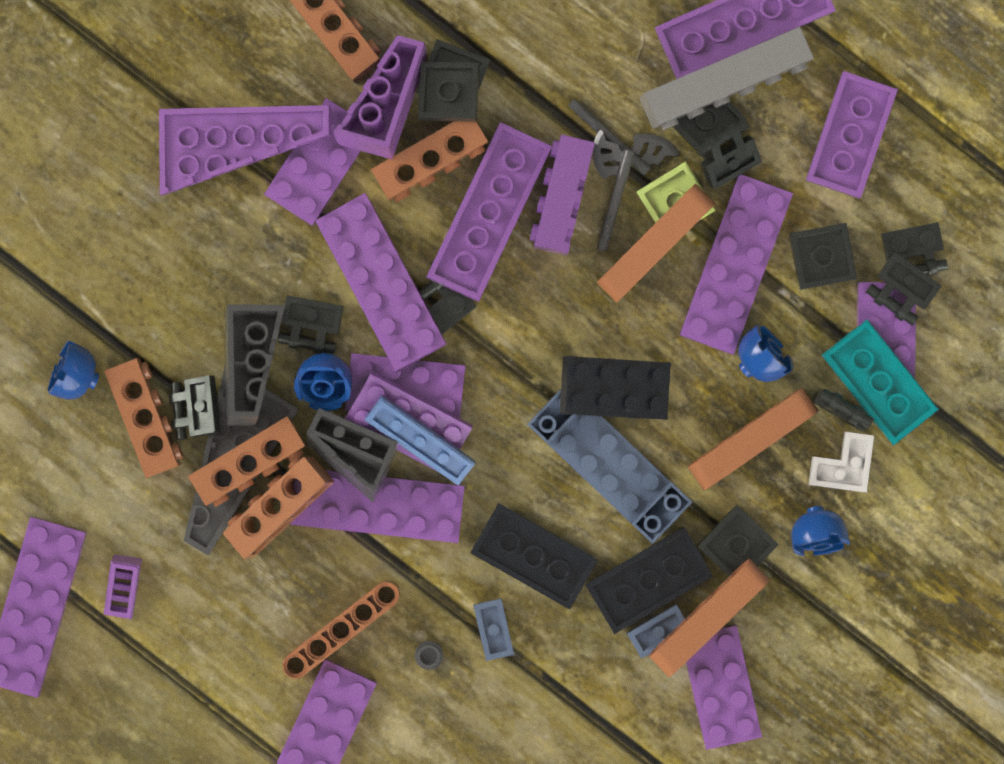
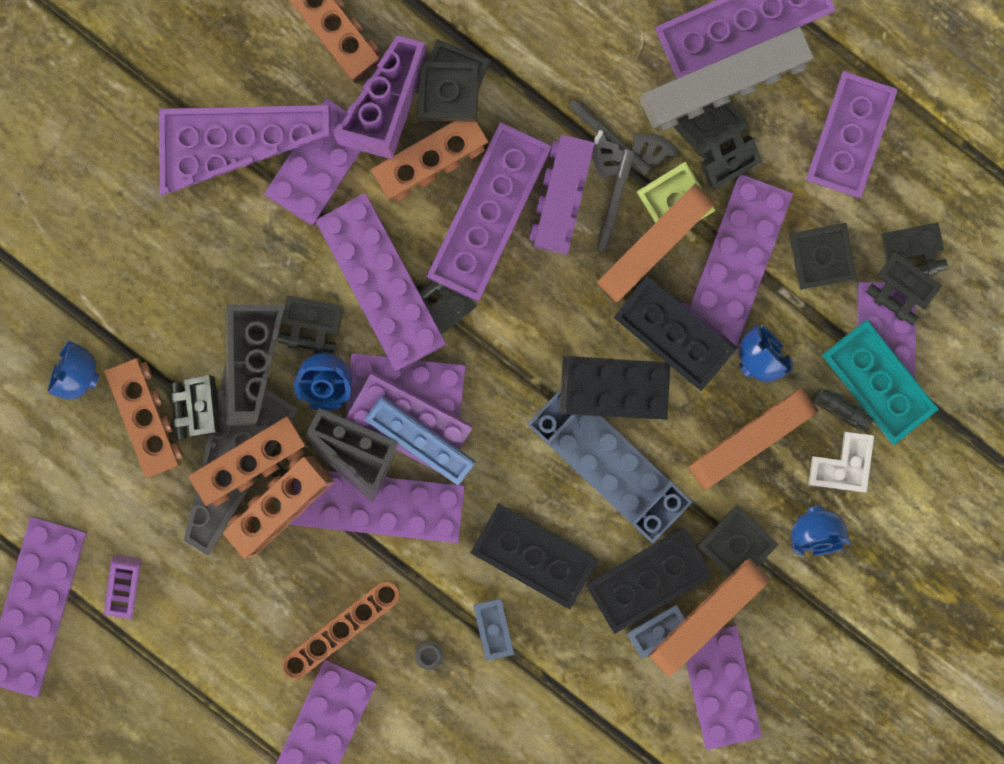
(675, 332): none -> black plate

